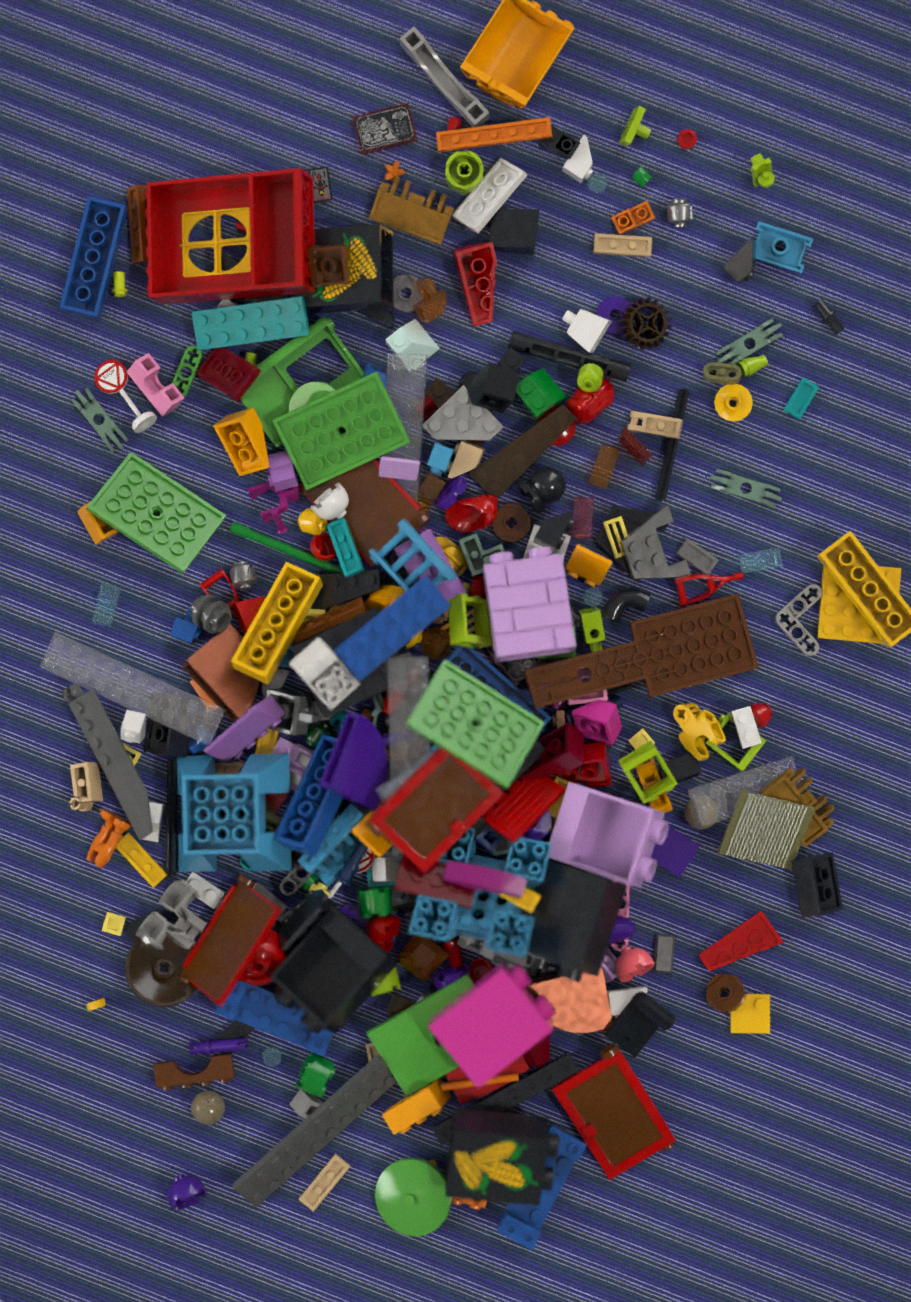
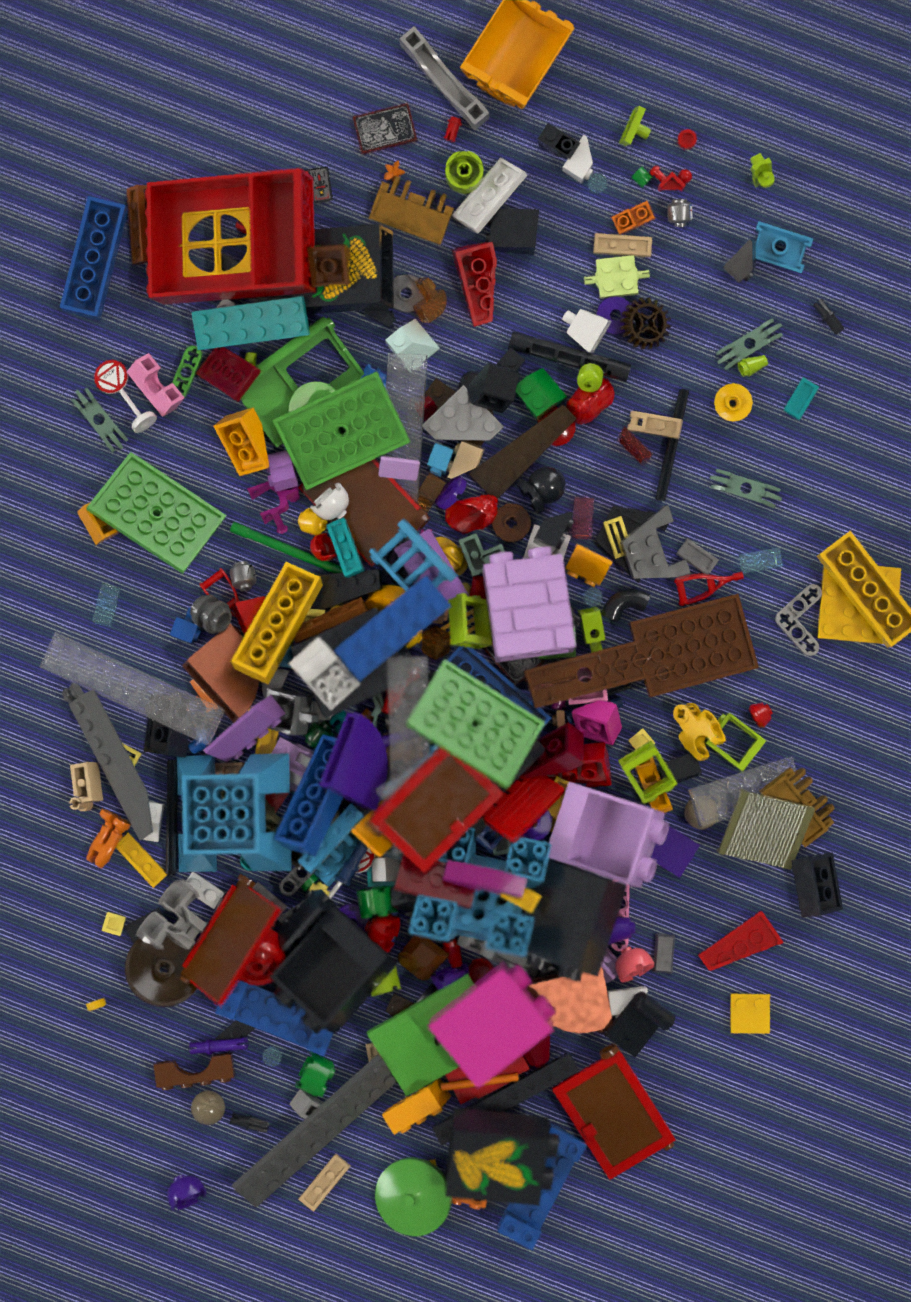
(119, 284): neon yellow pin -> none
(133, 727): white slope -> none
(249, 1123): none -> black axle
(494, 134): orange tile -> none
(604, 466): clear orange slope -> none
(616, 277): none -> yellowish green plate
(671, 182): none -> red piece
(722, 373): olive plate -> none
(736, 994): reddish brown plate -> none
(746, 727): white plate -> none

